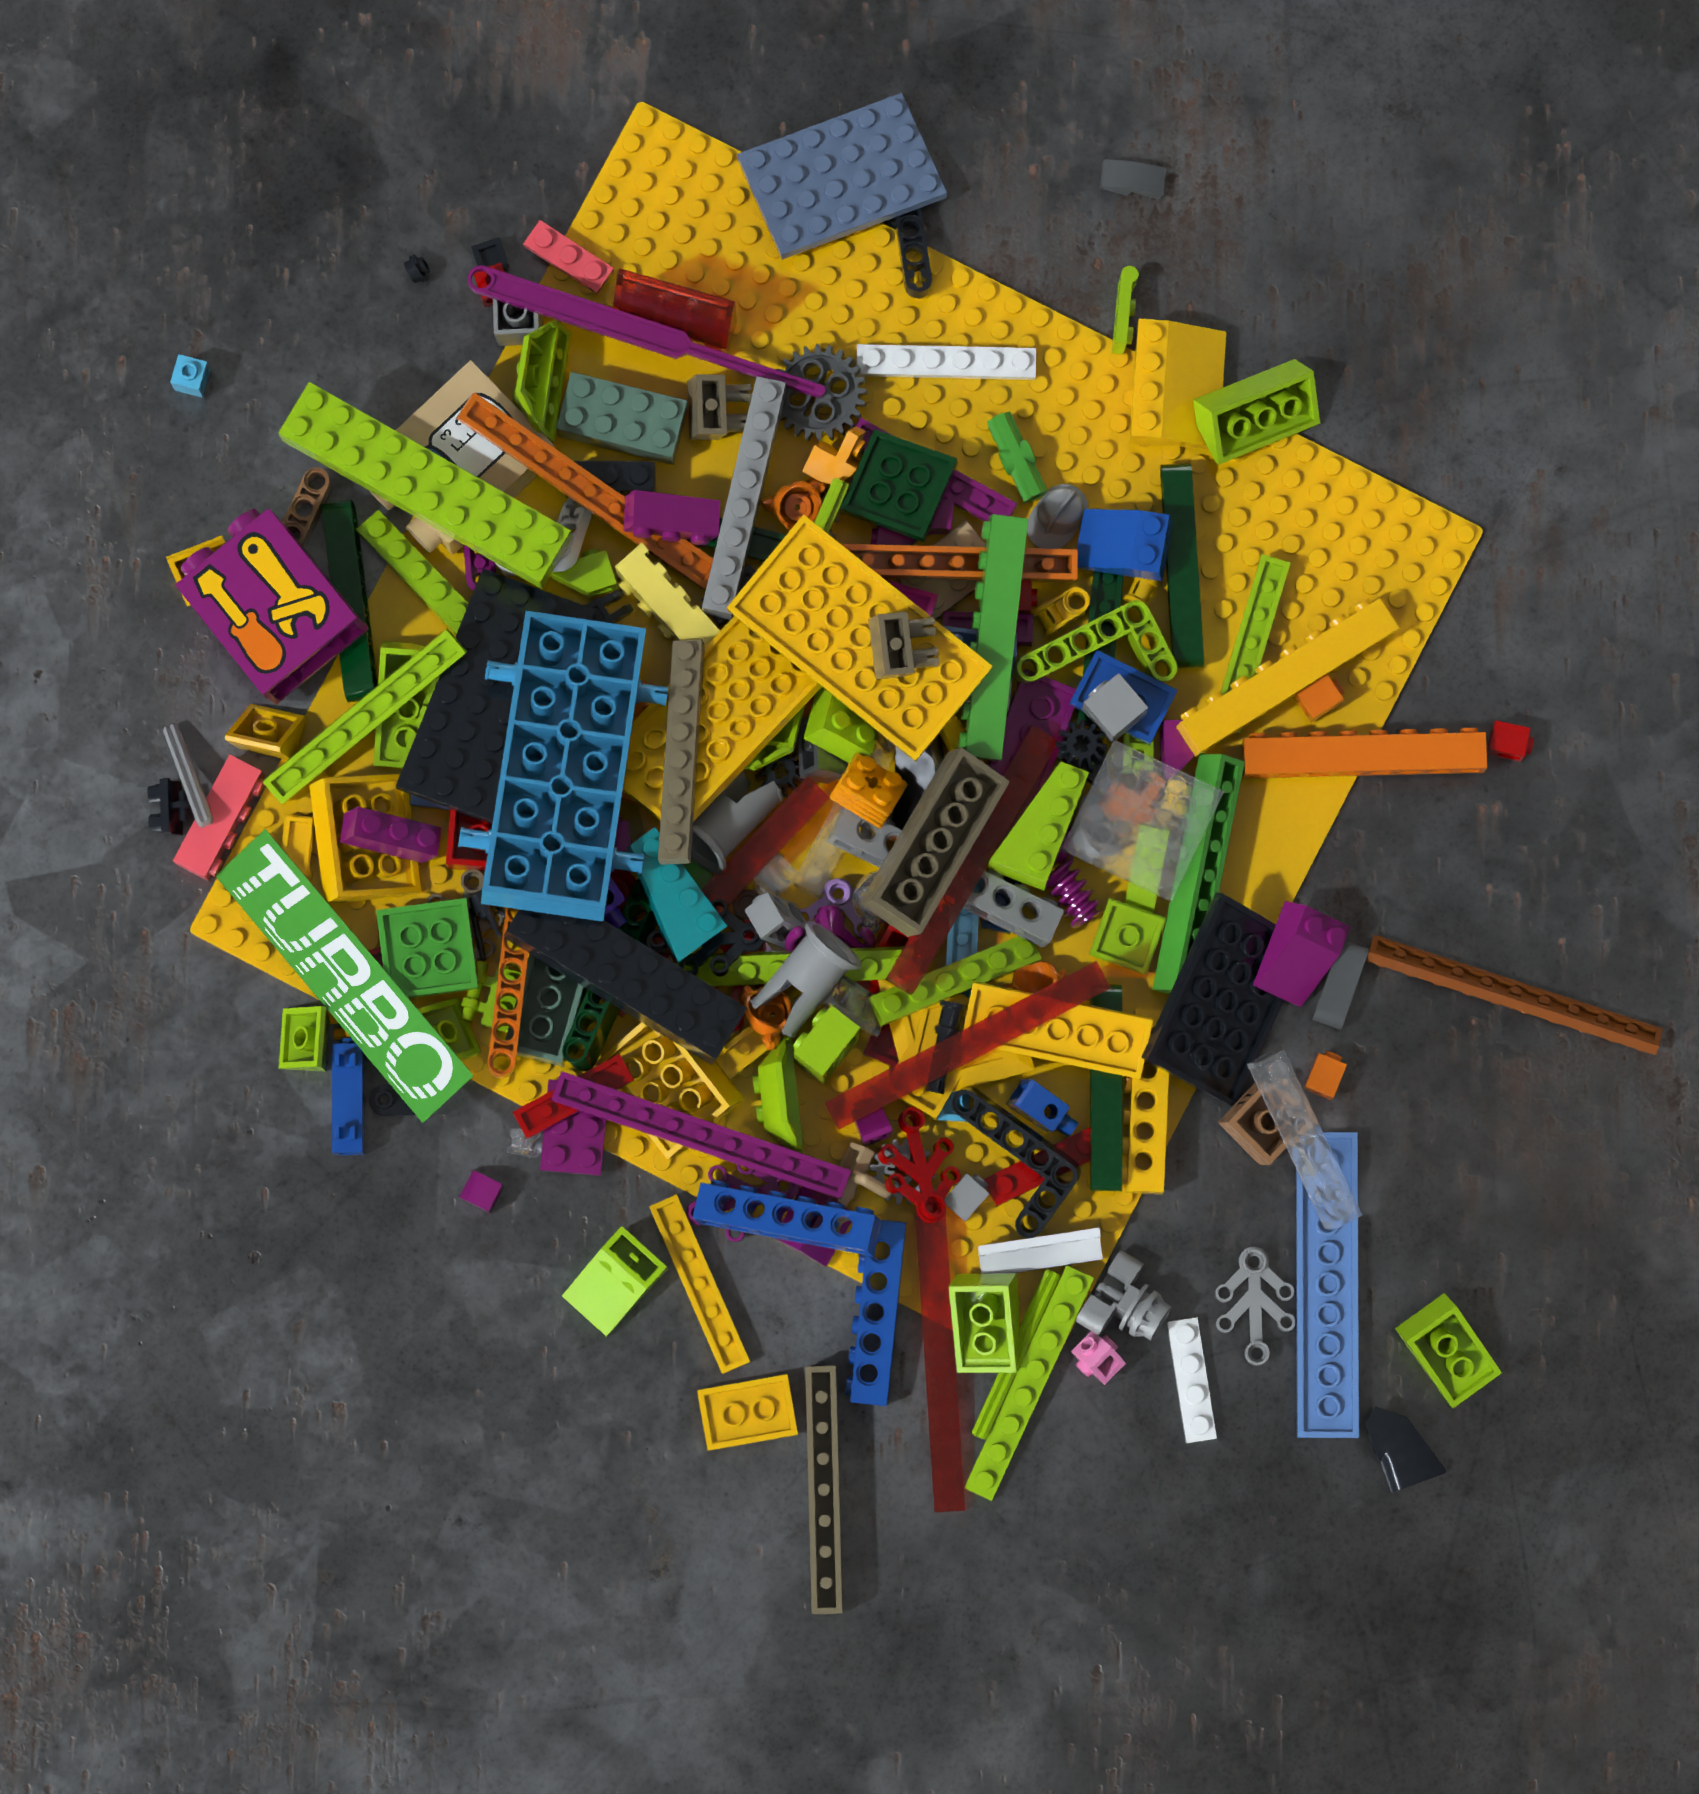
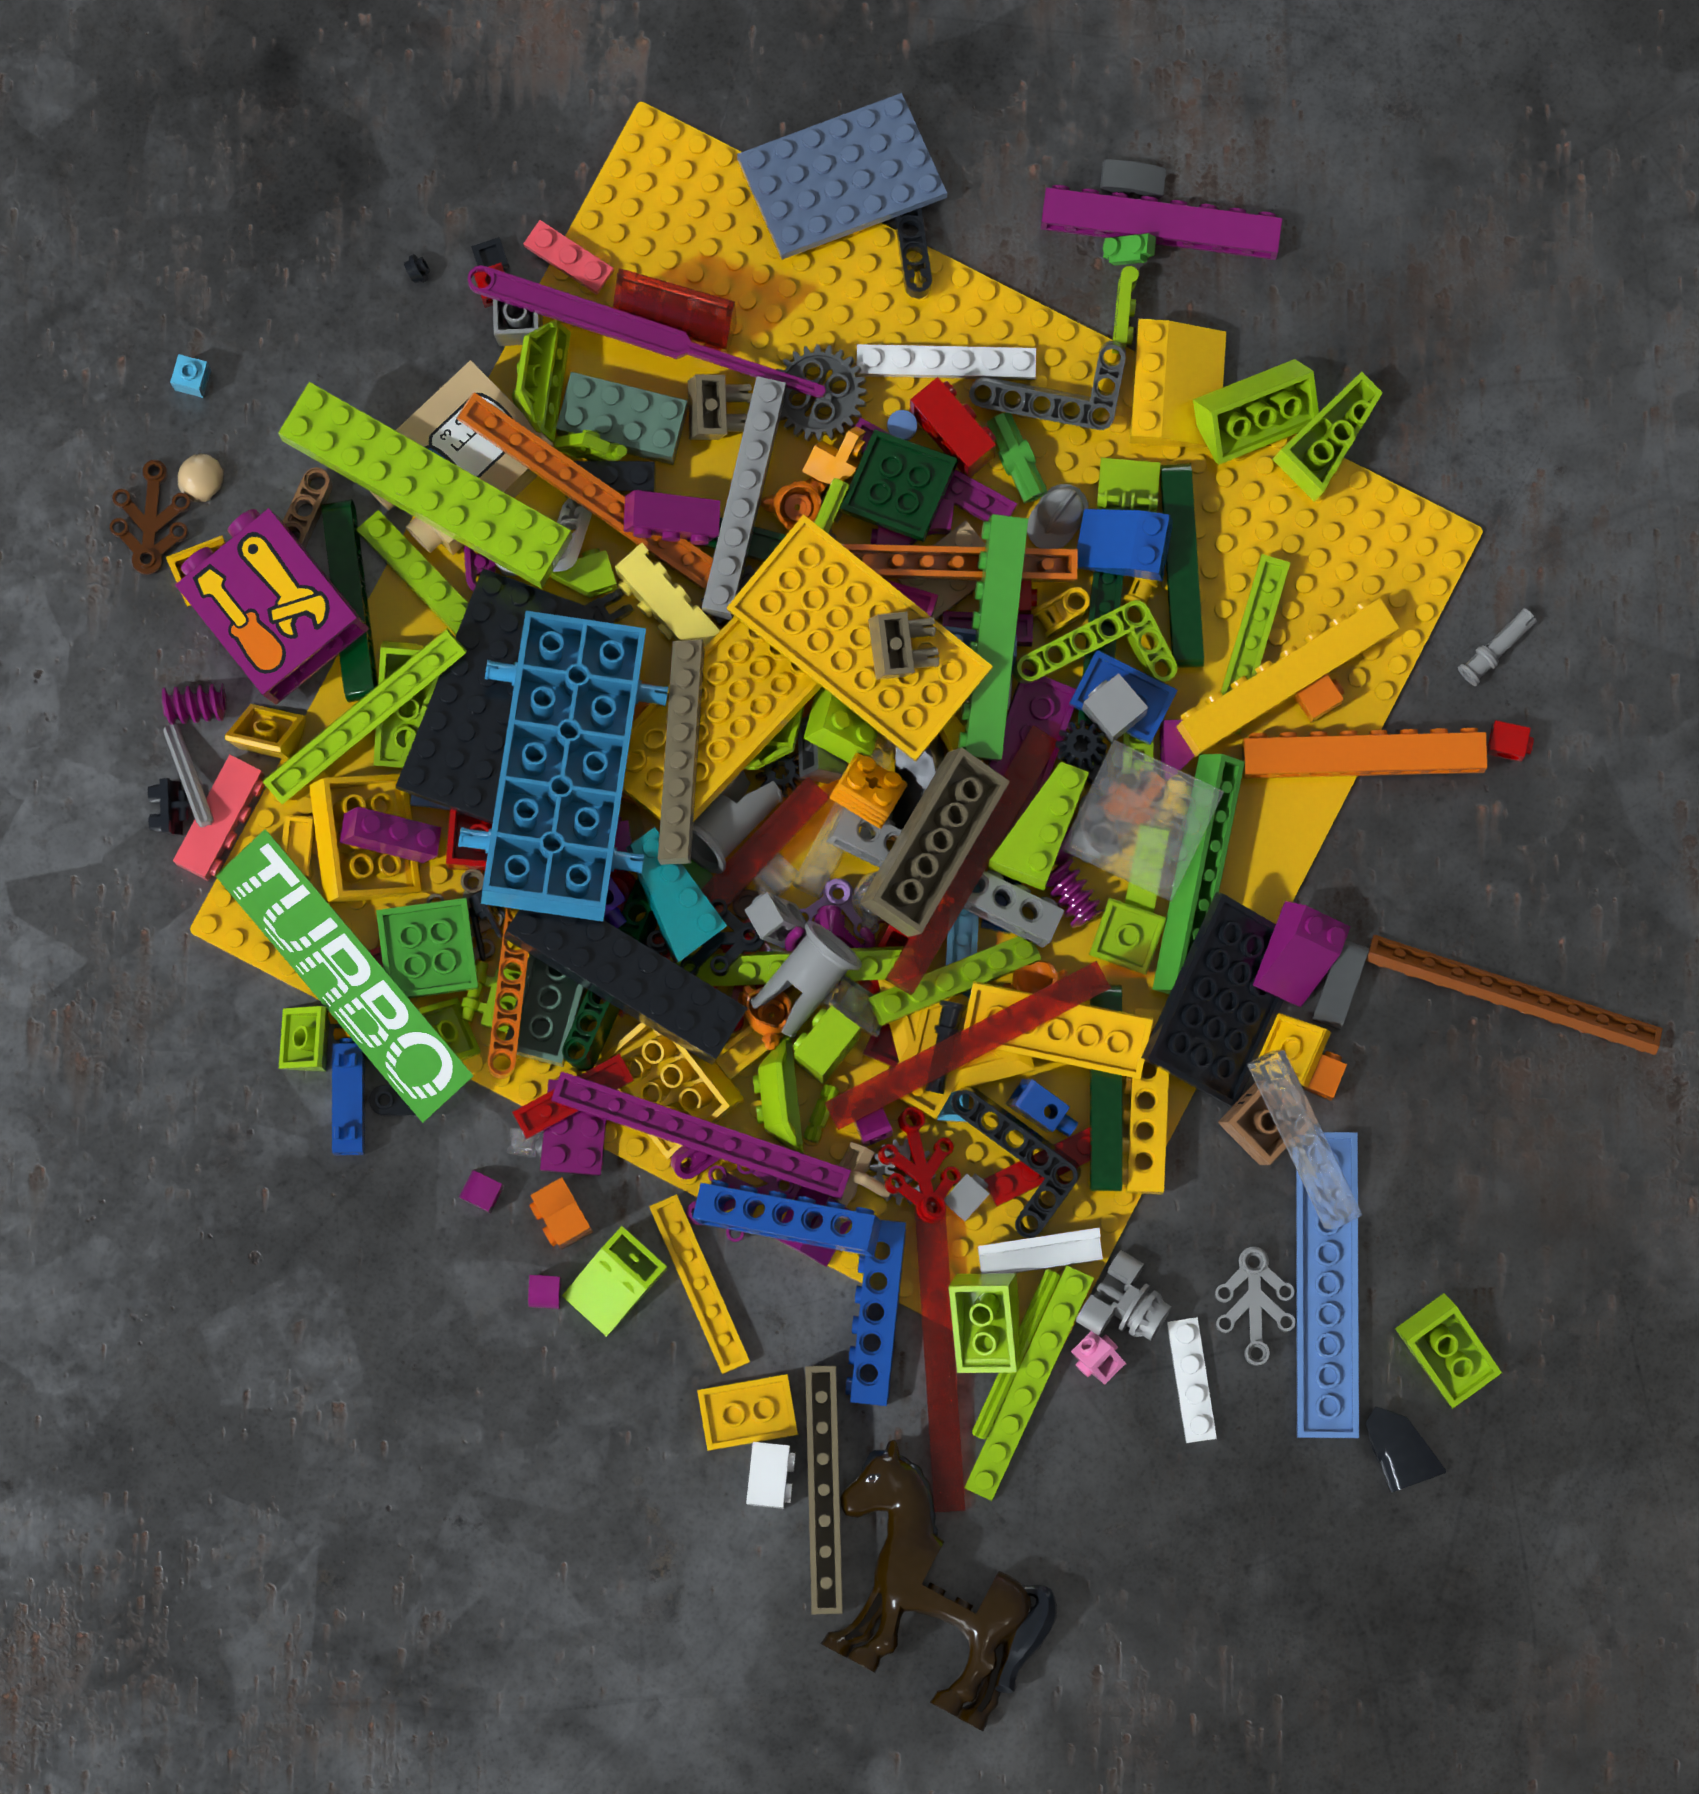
(150, 522): none -> reddish brown plant
(194, 704): none -> magenta piece
(200, 477): none -> tan hair
(544, 1291): none -> magenta brick
(561, 1214): none -> orange brick
(589, 446): none -> lime plate
(694, 1165): none -> magenta plate
(769, 1475): none -> white brick
(820, 1114): none -> lime axle
(902, 424): none -> medium blue tile
(953, 426): none -> red brick
(1000, 1632): none -> dark brown animal
(1059, 398): none -> dark grey beam
(1128, 485): none -> lime hinge
(1129, 249): none -> bright green piece
(1171, 223): none -> magenta brick
(1301, 1042): none -> yellow tile
(1322, 444): none -> lime wedge
(1487, 656): none -> light grey pin

